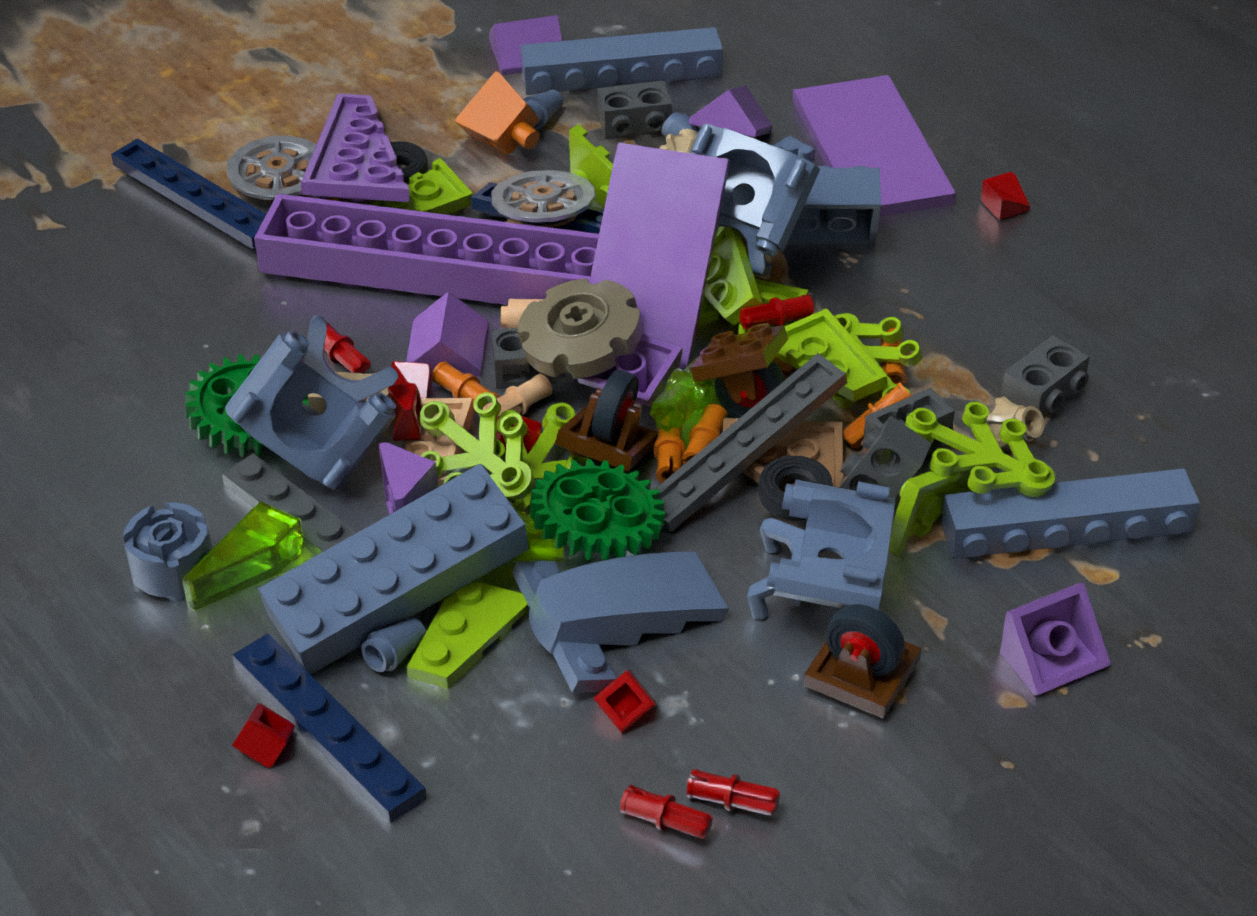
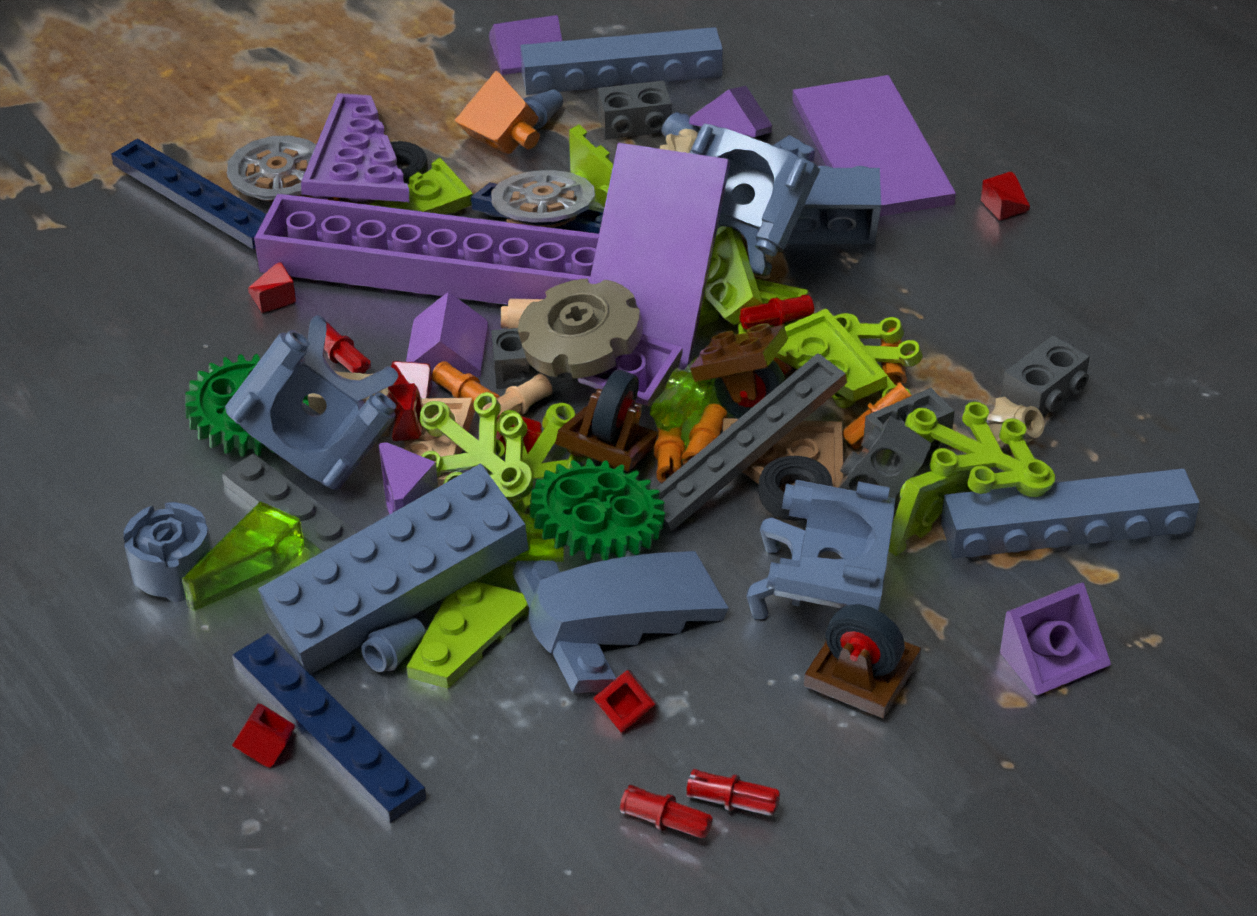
(273, 289): none -> red slope

